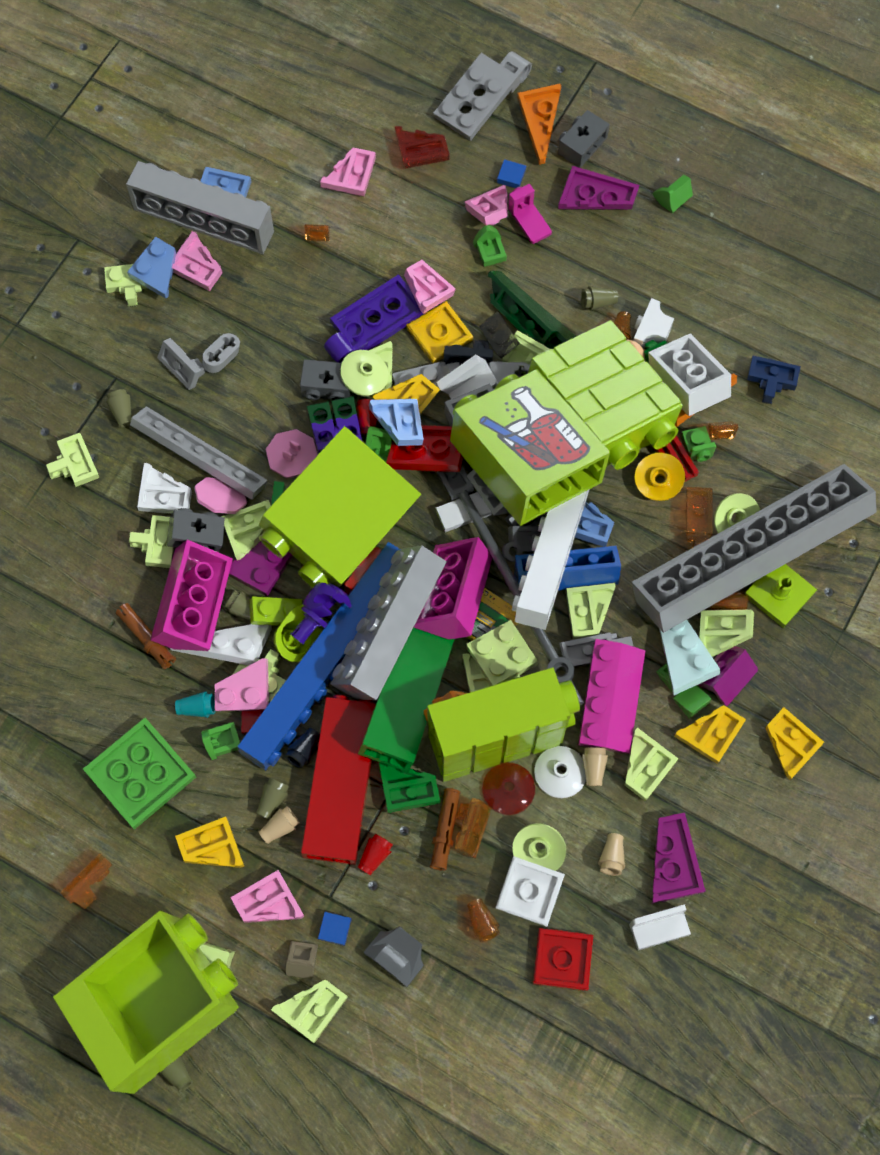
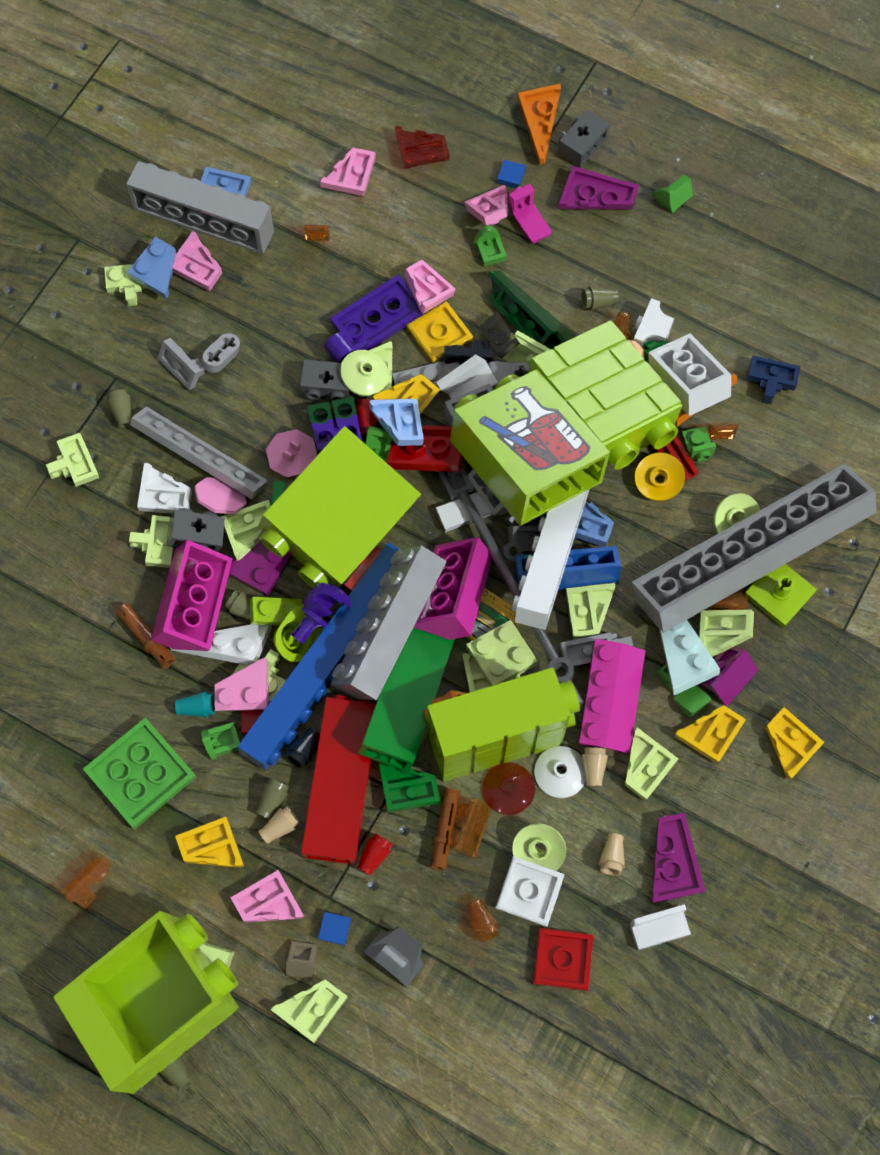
(487, 75): light grey hinge -> none
(699, 514): clear orange hinge -> none

